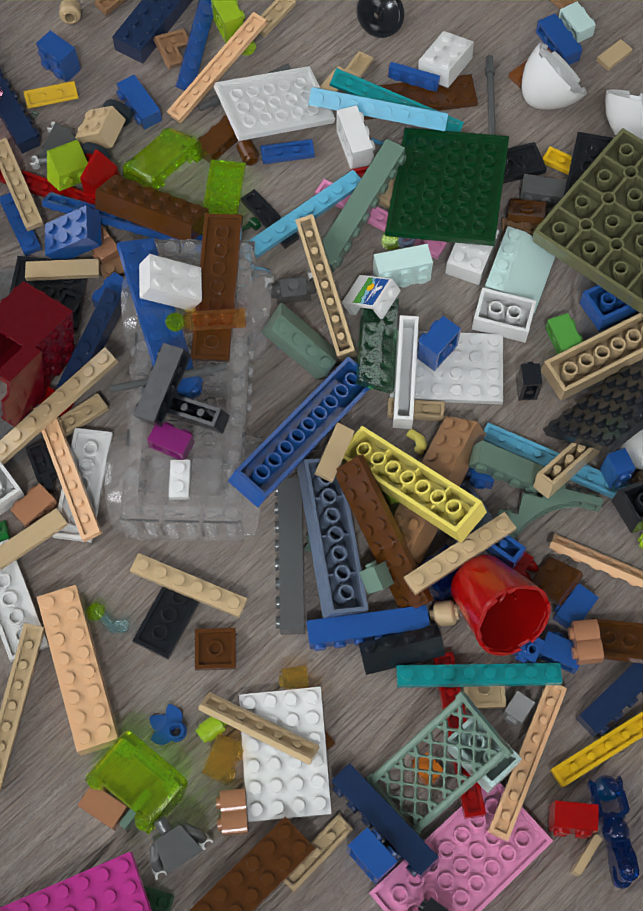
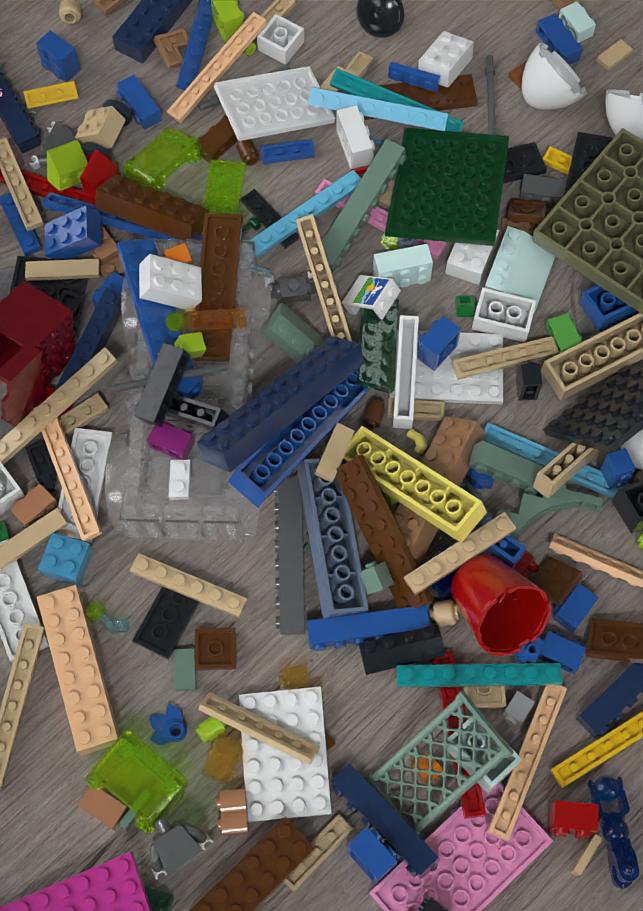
(65, 559): none -> dark azure brick
(178, 253): none -> orange brick
(184, 669): none -> sand green tile
(192, 343): none -> lime brick
(280, 39): none -> white brick
(280, 403): none -> dark blue brick
(373, 414): none -> reddish brown brick
(465, 306): none -> green slope
(504, 357): none -> tan plate
(586, 642): nougat brick -> none

